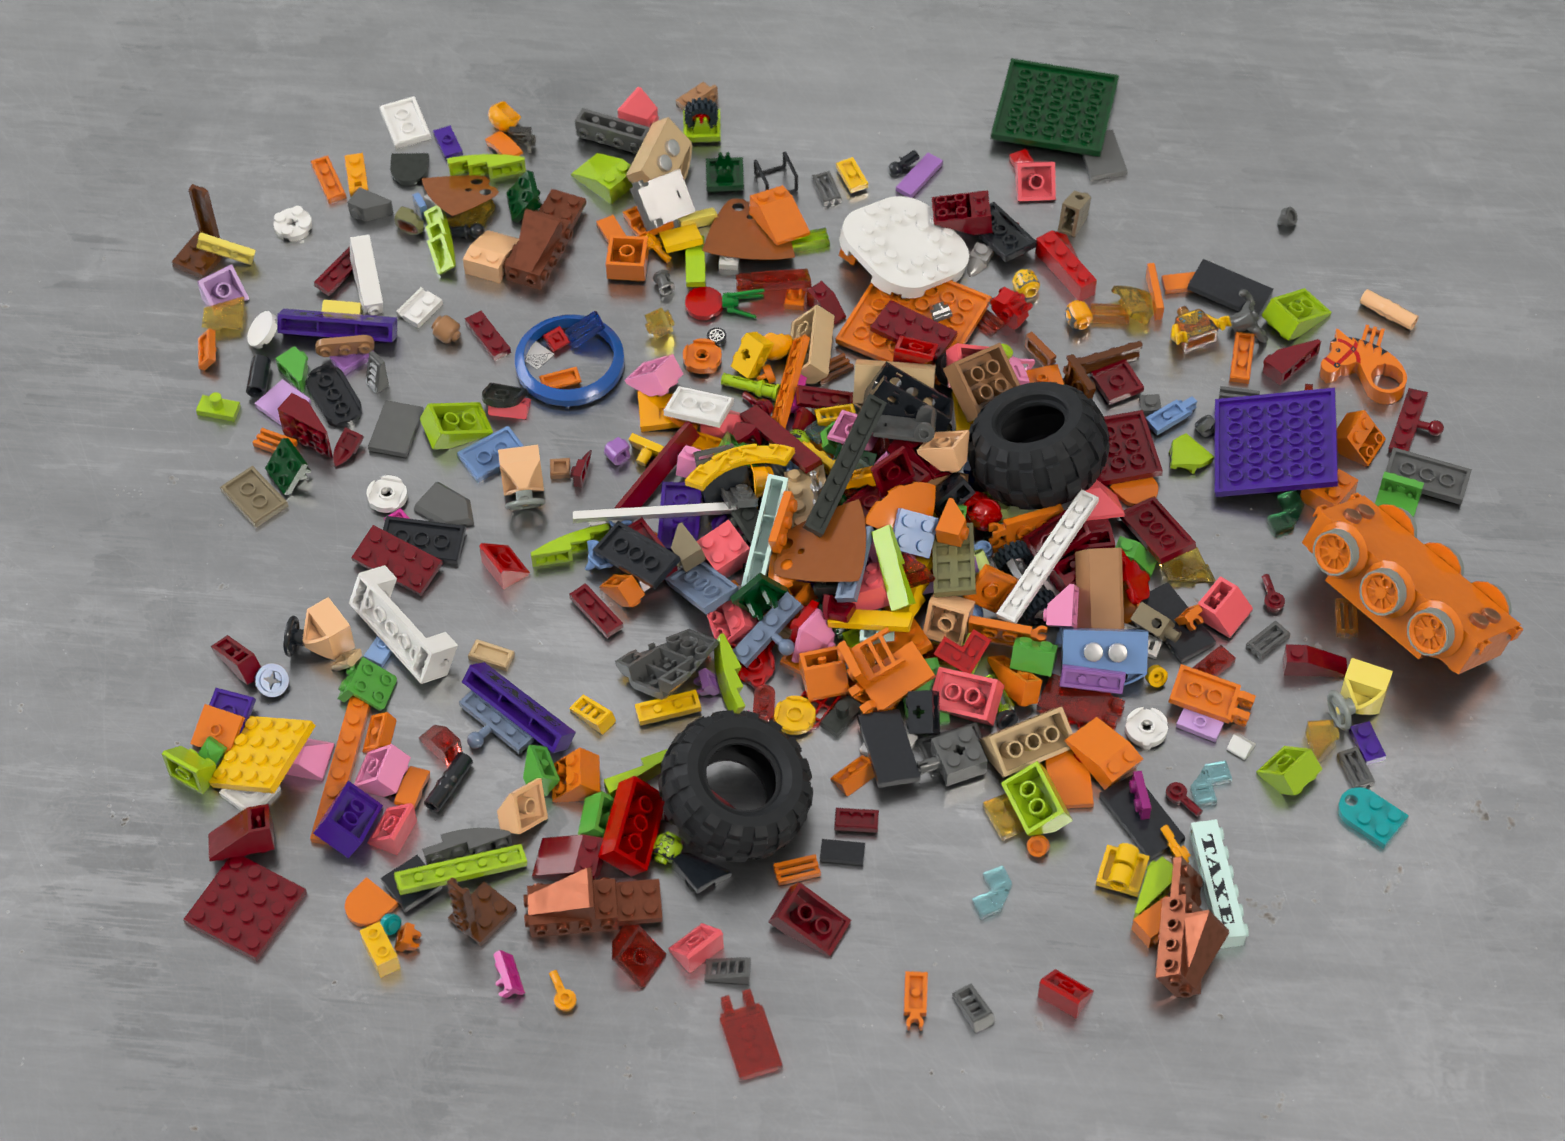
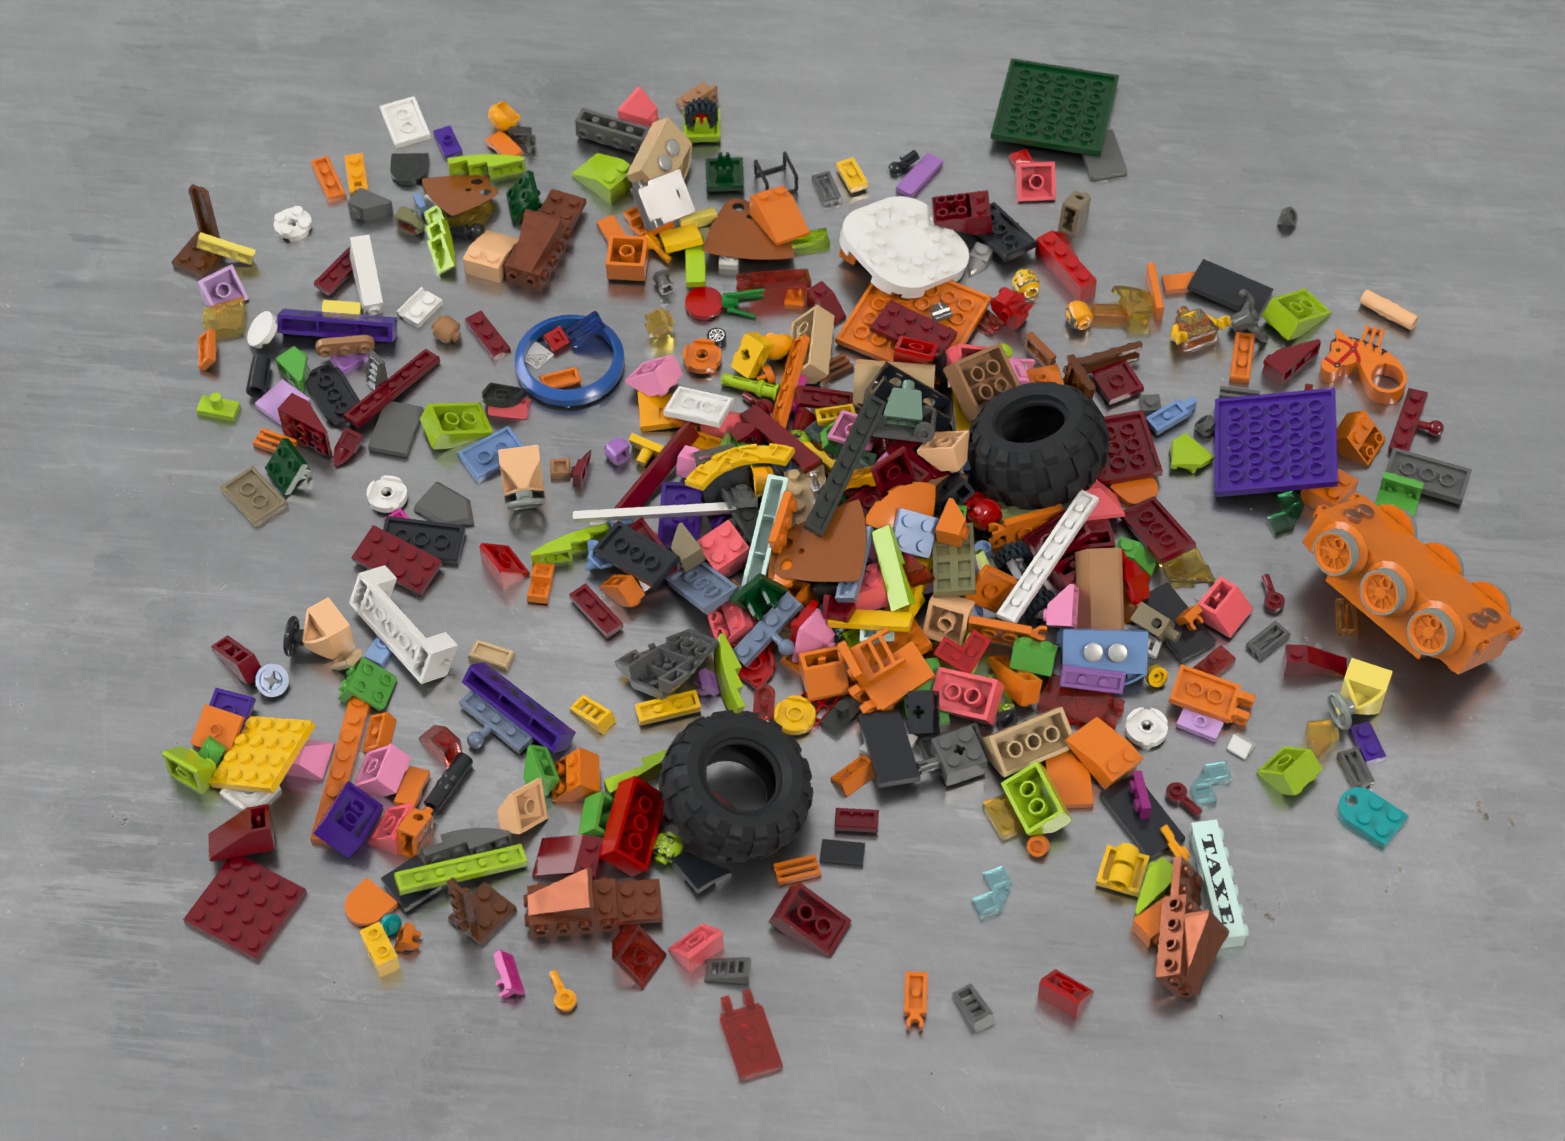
(391, 388): none -> dark red tile
(415, 832): none -> orange torso
(541, 583): none -> orange slope
(904, 406): none -> sand green torso

